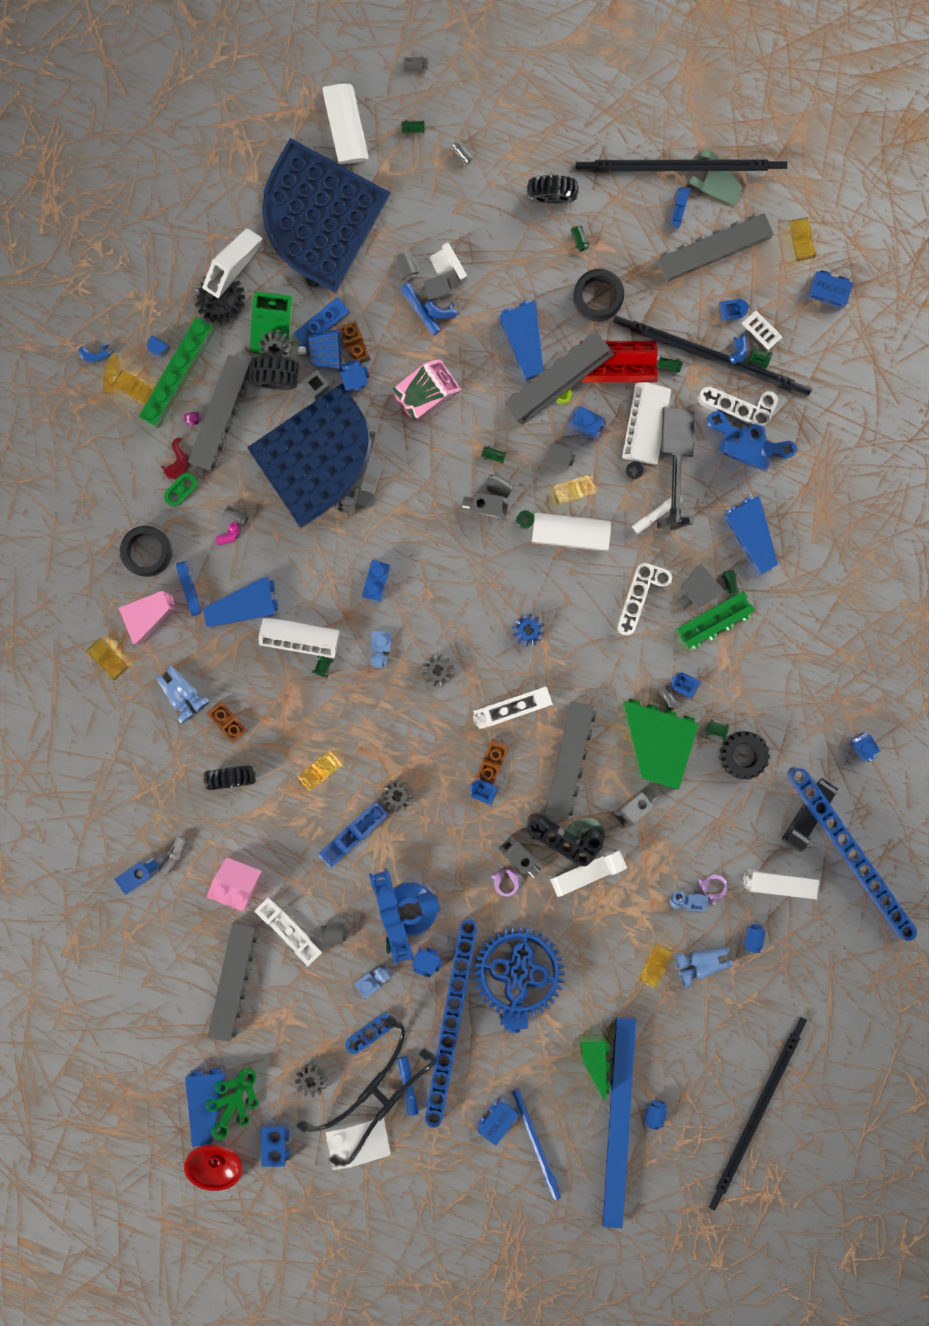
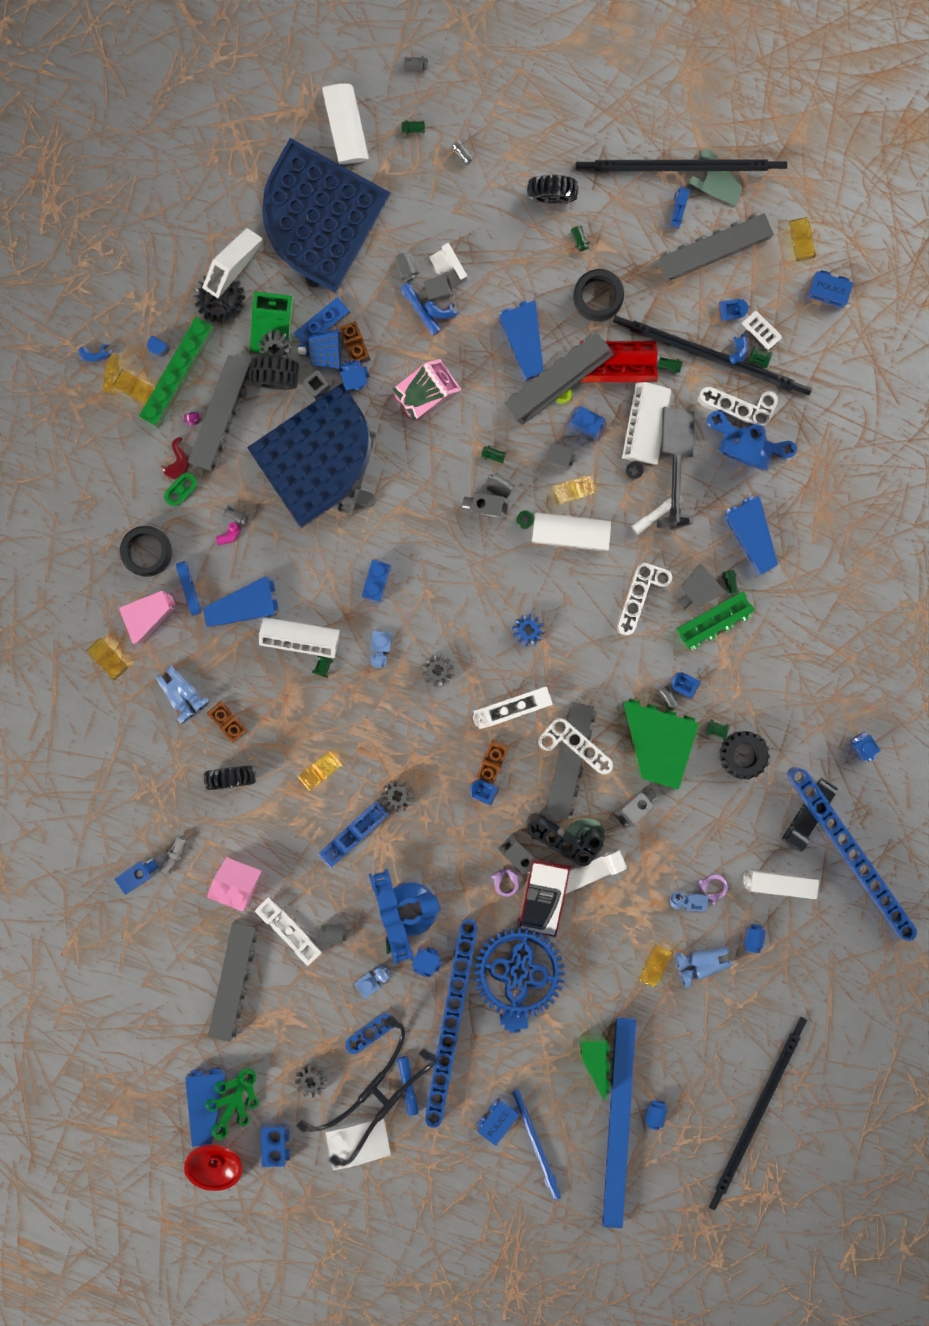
(544, 897): none -> slope
(579, 748): none -> white beam

